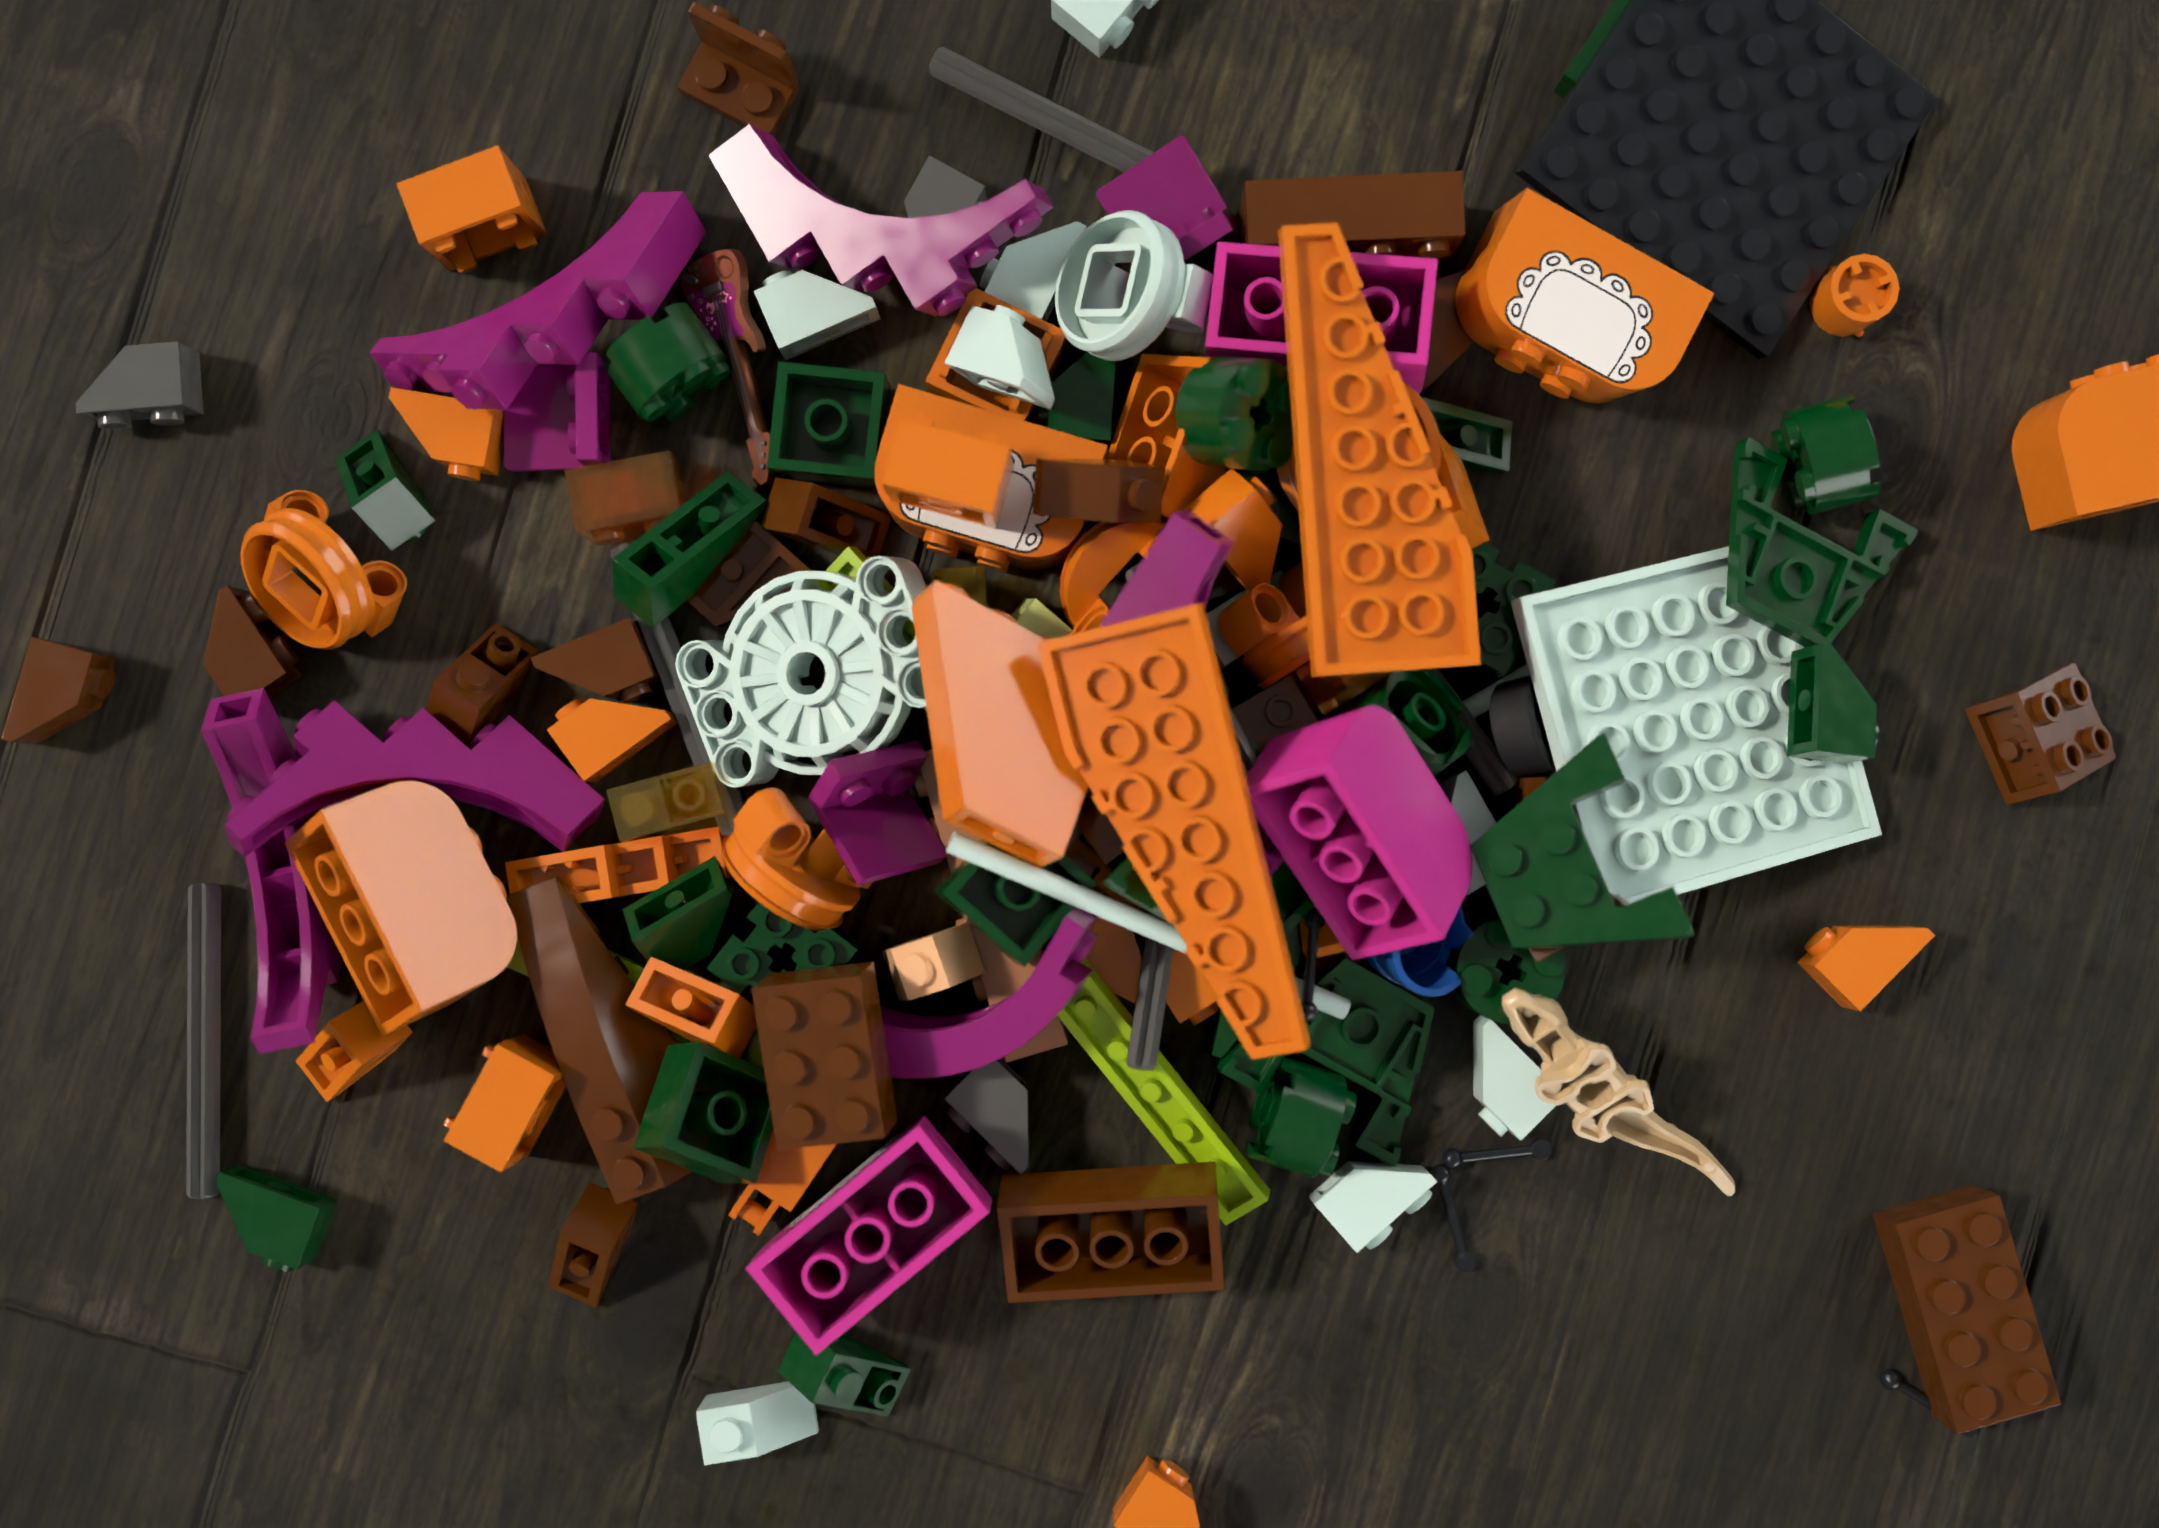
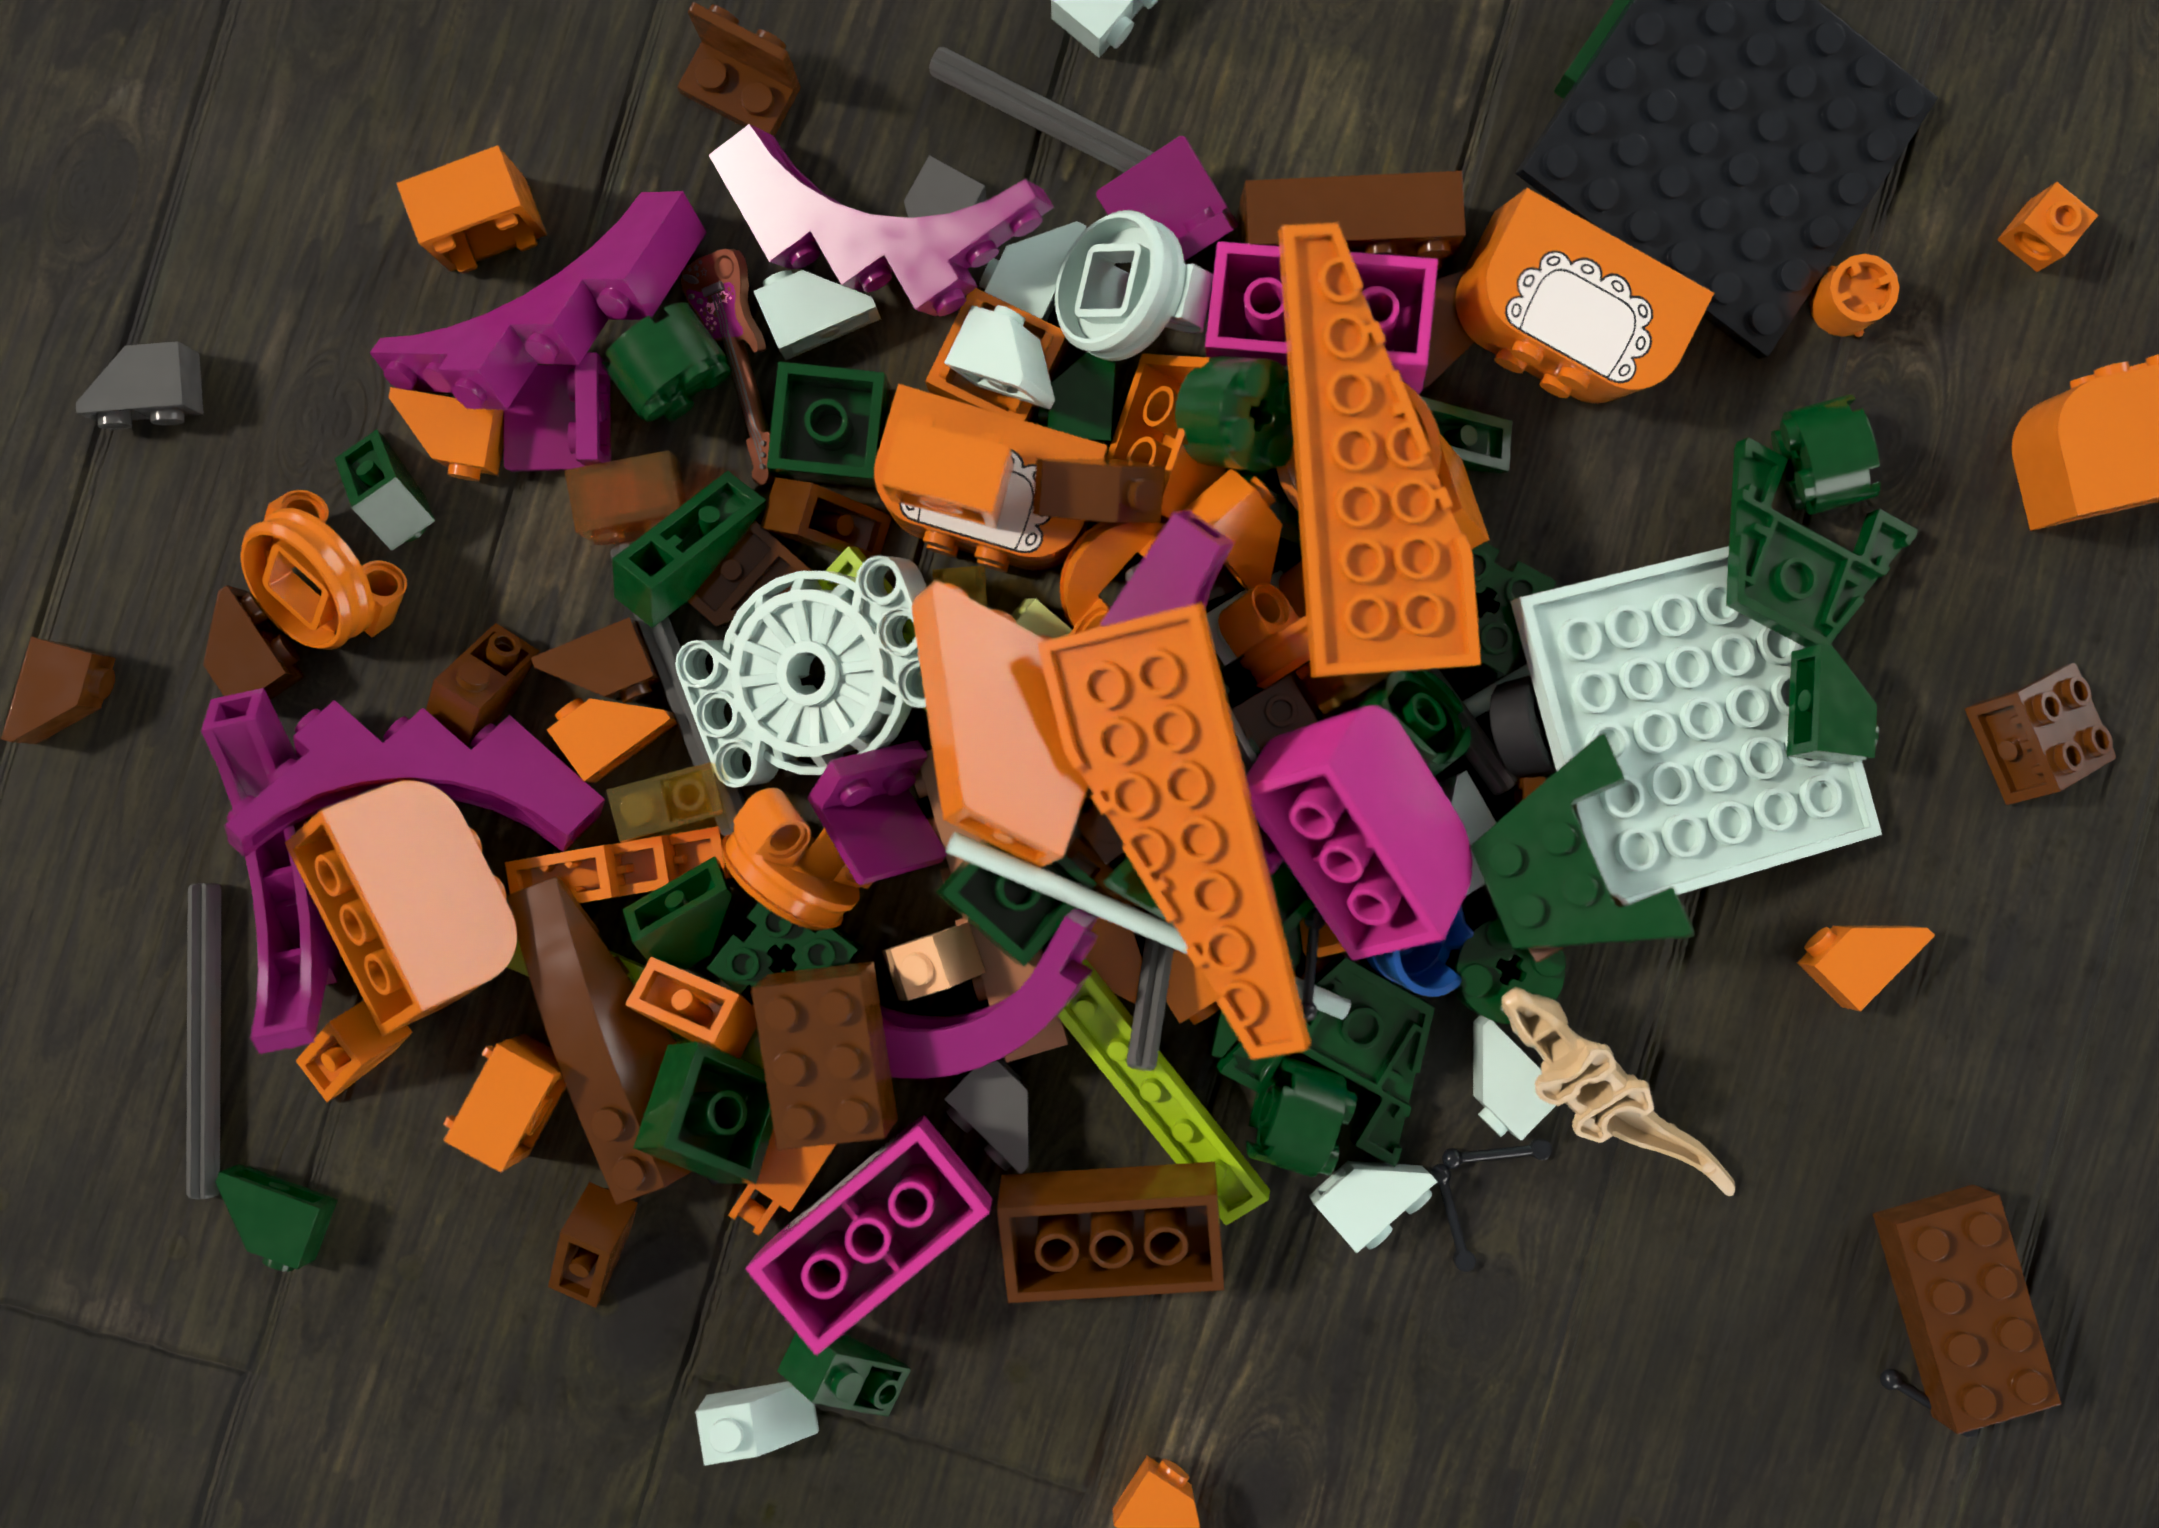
(2047, 227): none -> orange brick

